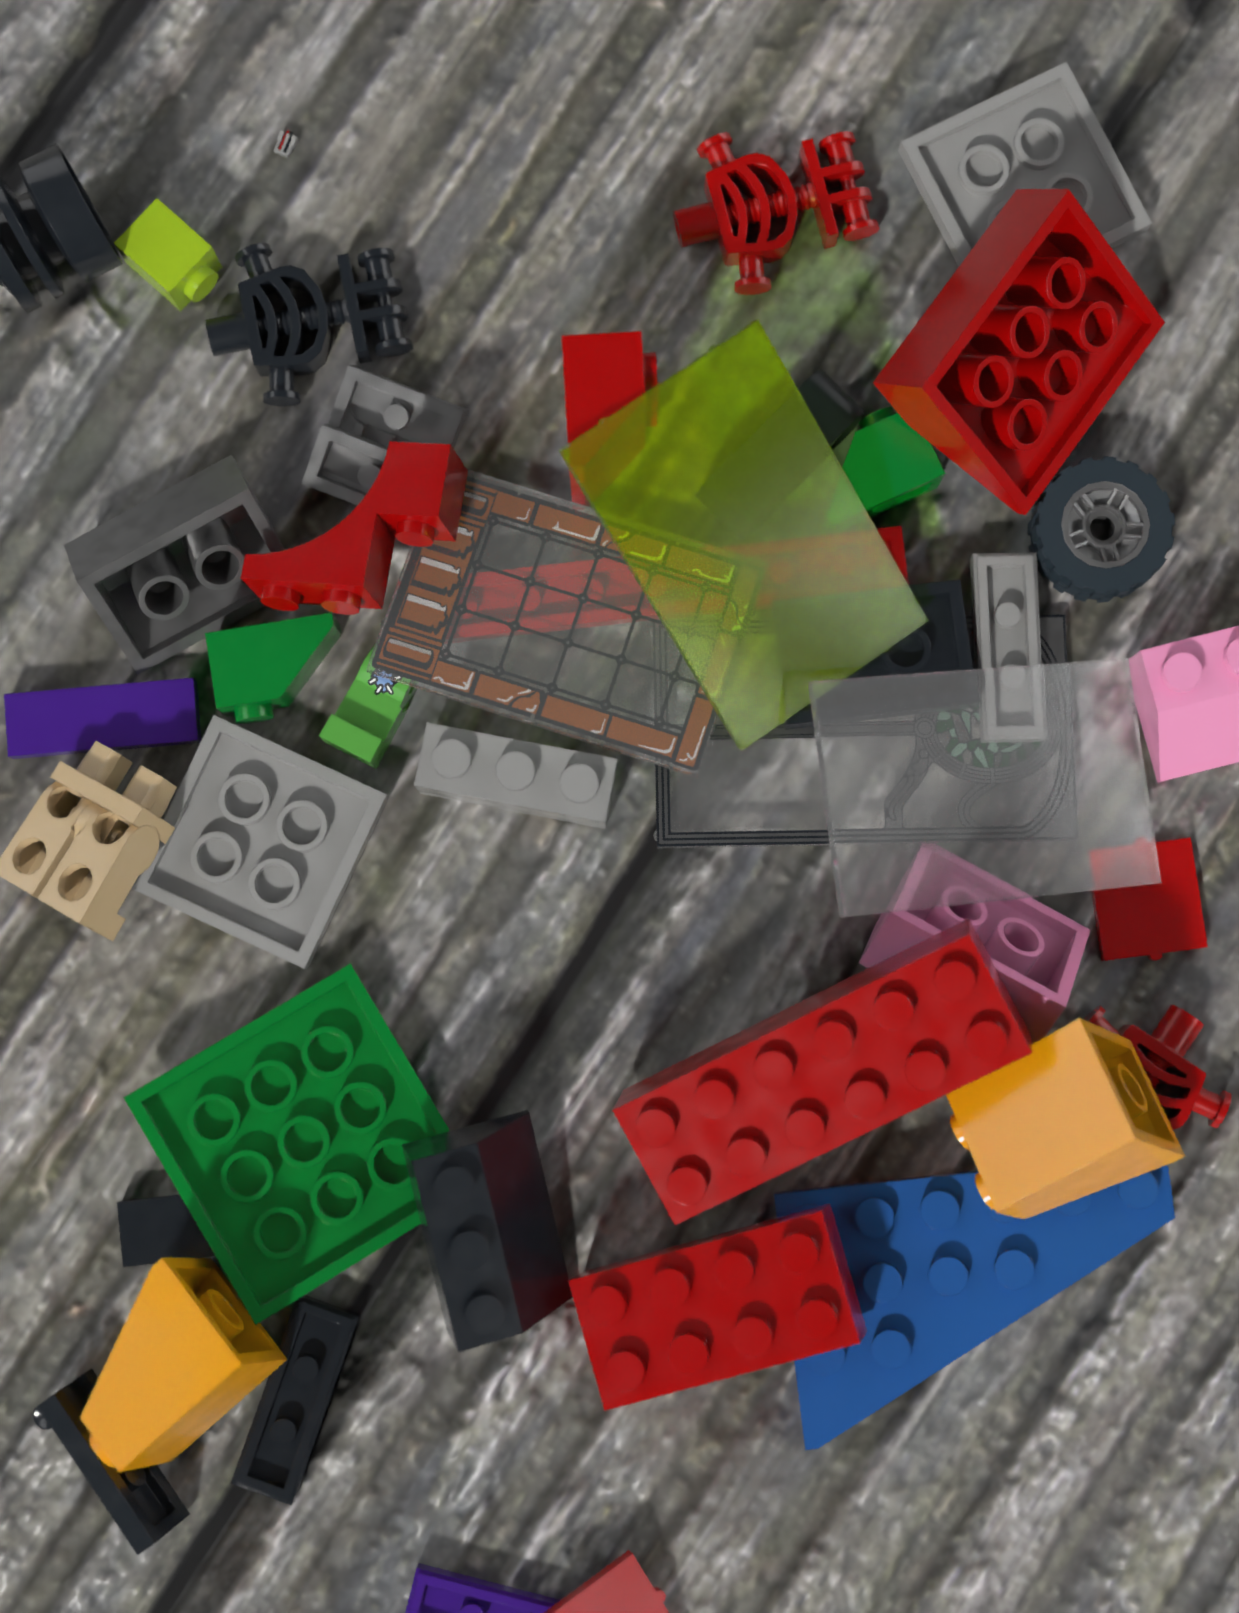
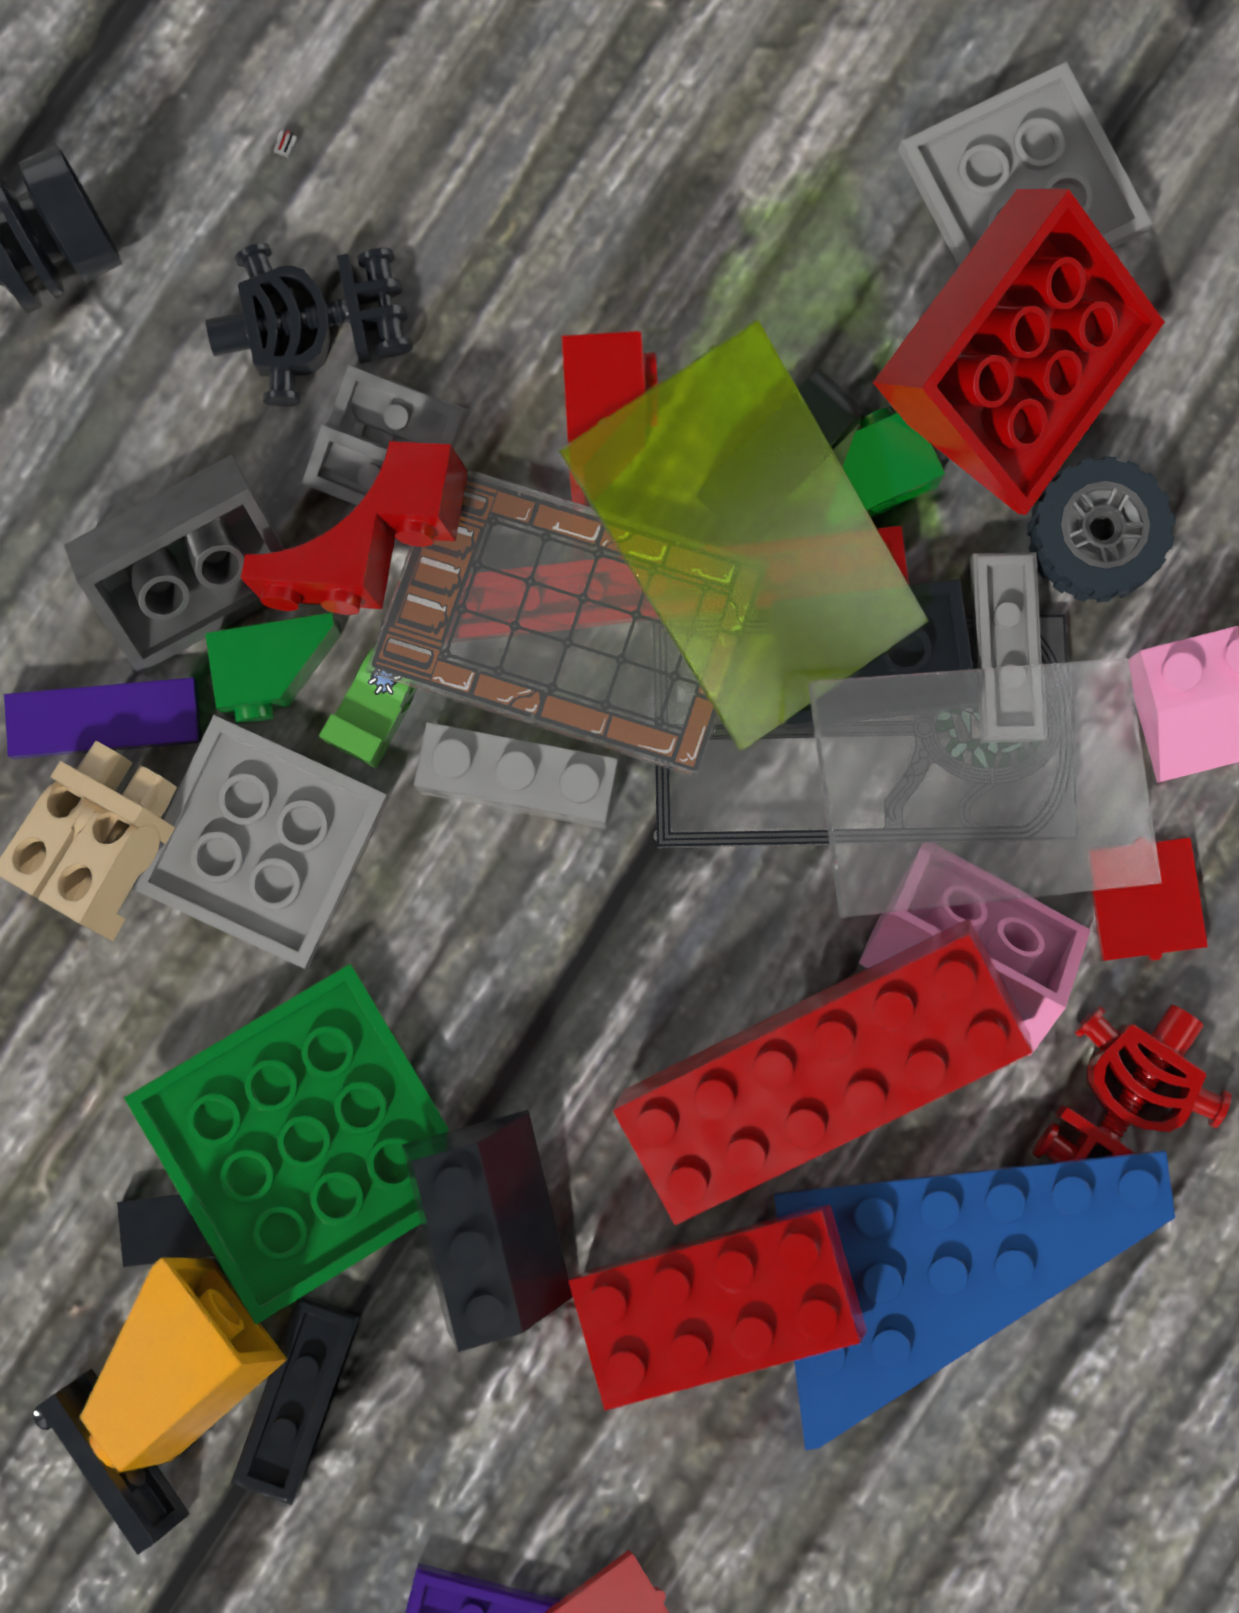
(170, 255): lime brick -> none
(716, 219): red piece -> none
(1062, 1122): light orange slope -> none

